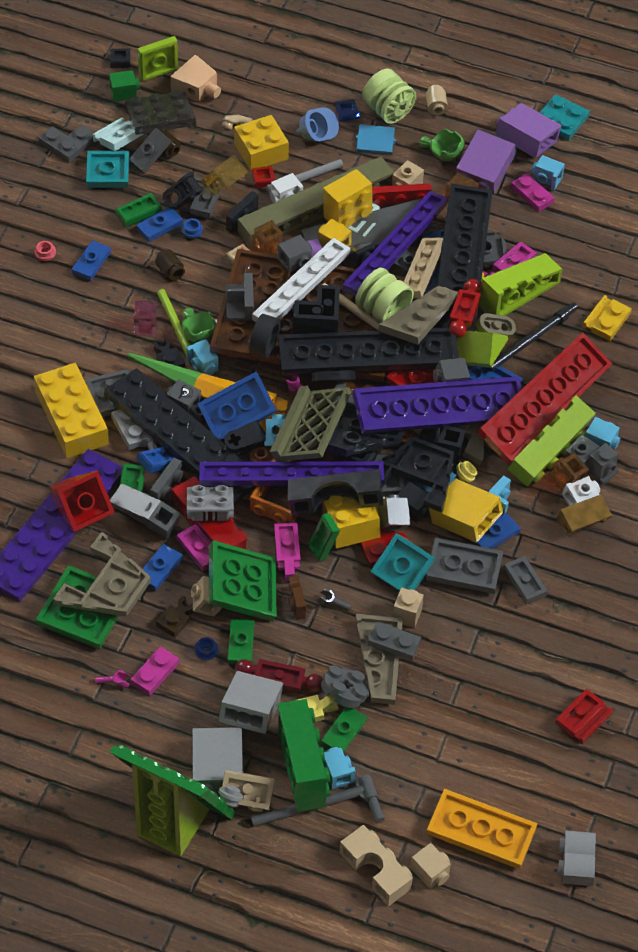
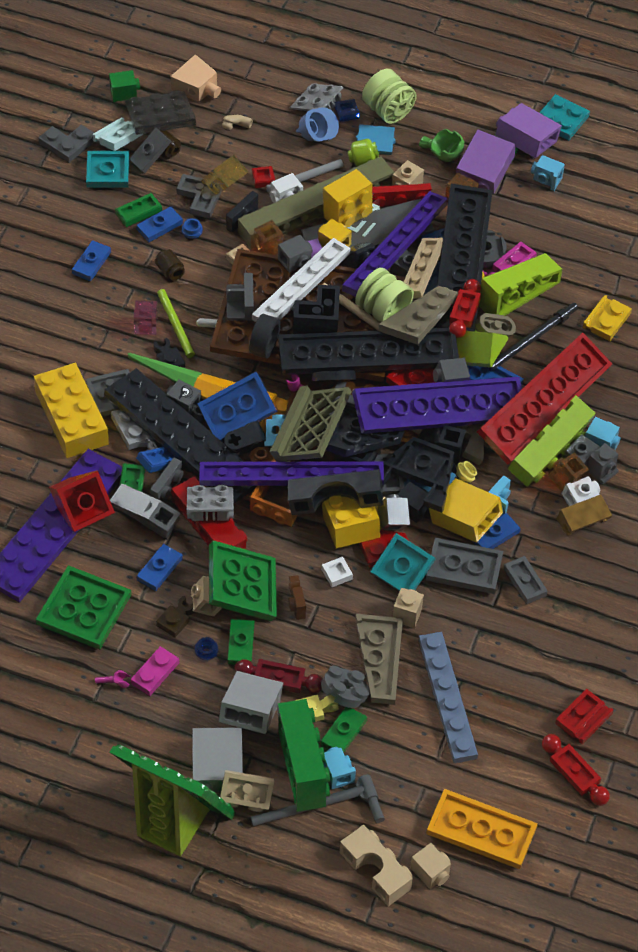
(45, 251): coral plate -> none
(114, 589): dark tan wing -> none
(120, 58): black tile -> none
(158, 58): lime plate -> none
(186, 189): black piece -> none
(196, 545): dark pink plate -> none
(198, 326): bright green hair -> none
(201, 358): medium azure brick -> none
(230, 795): light grey plate -> none
(261, 142): yellow brick -> none
(287, 548): dark pink hinge -> none
(317, 97): none -> light grey hinge
(324, 537): green plate -> none
(331, 599): dark grey hand -> none
(337, 572): none -> white plate
(363, 151): none -> lime head
(394, 641): dark grey plate -> none
(436, 100): tan brick -> none
(448, 697): none -> sand blue plate
(532, 192): dark pink plate -> none
(575, 769): none -> red plate
(578, 858): light grey brick -> none

